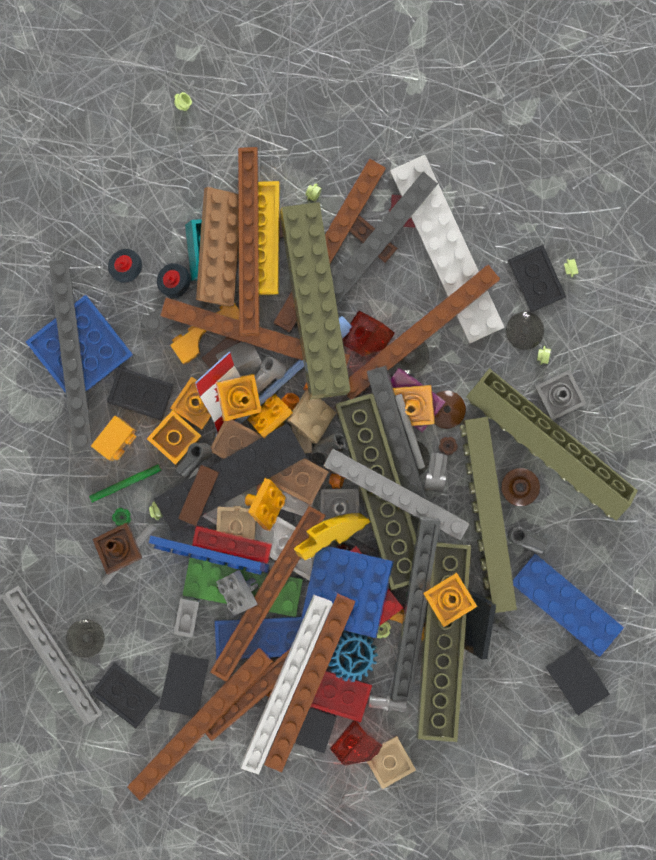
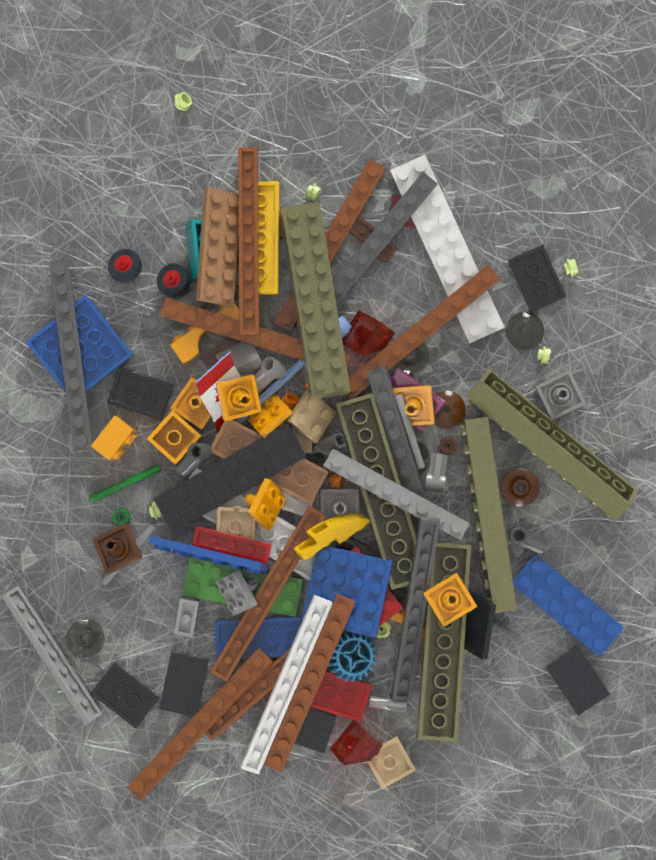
(198, 495): reddish brown tile -> none

